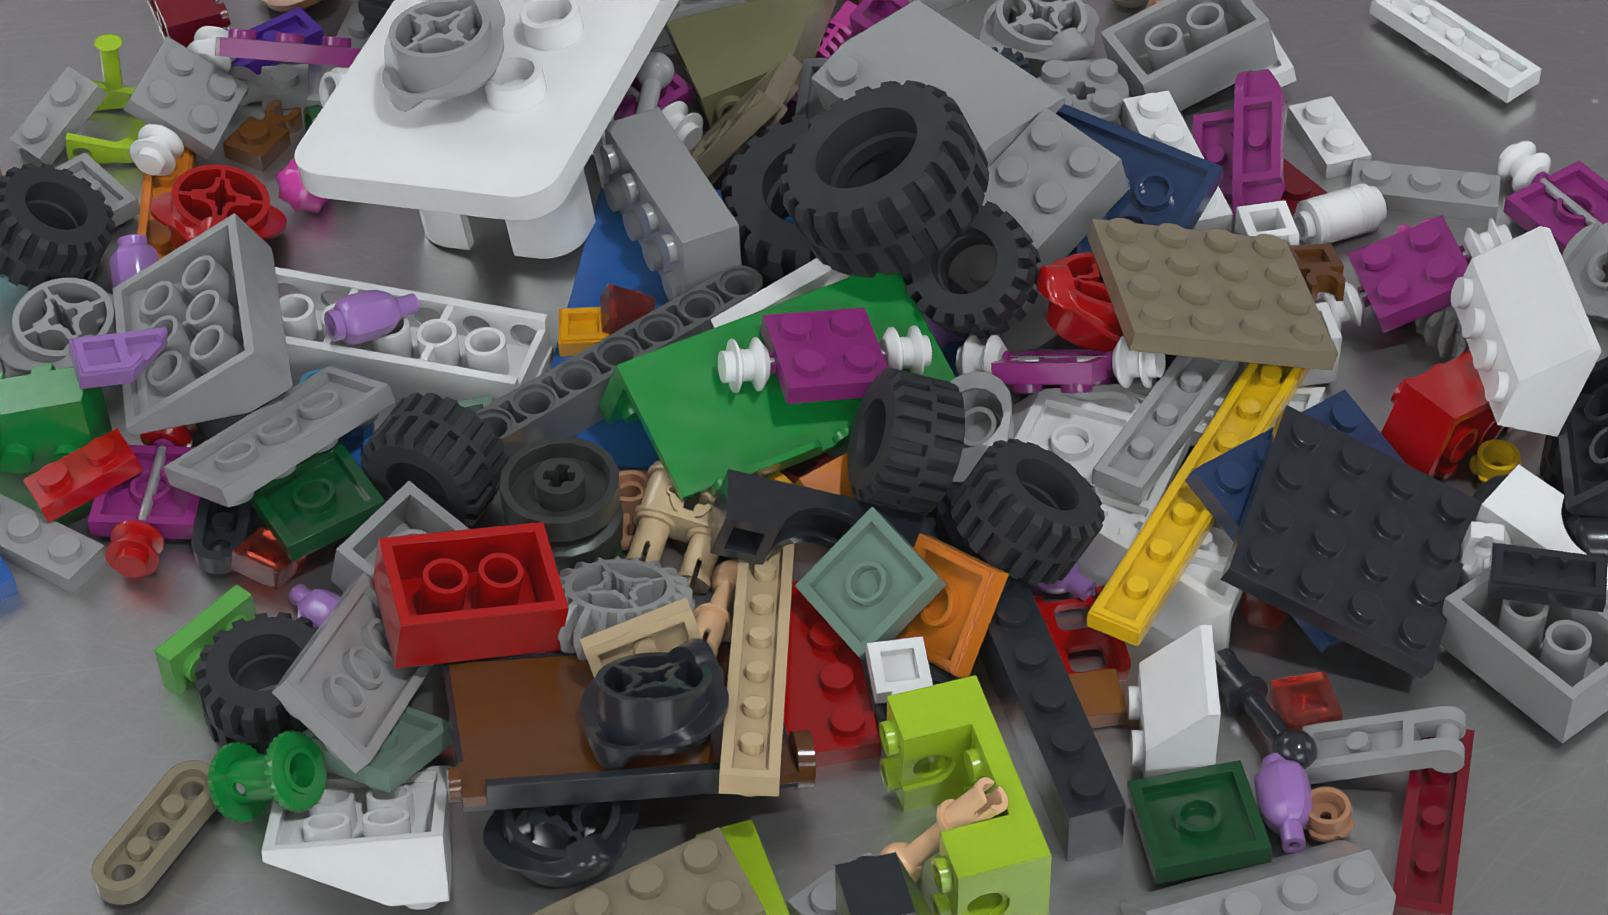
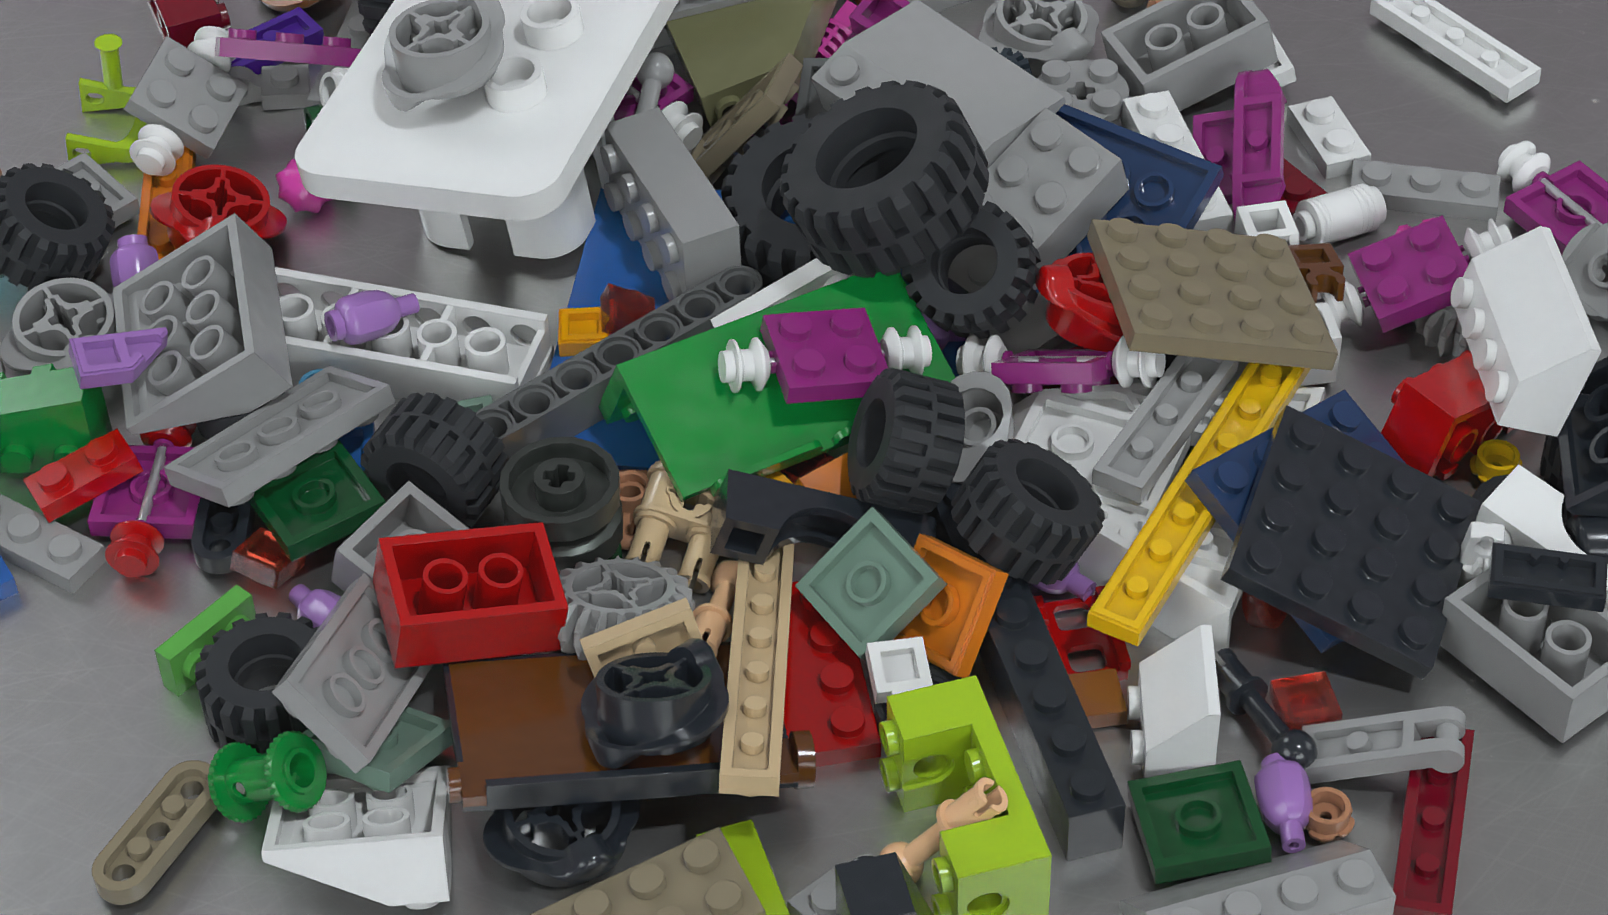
(59, 112): light grey plate -> none
(262, 141): reddish brown plate -> none

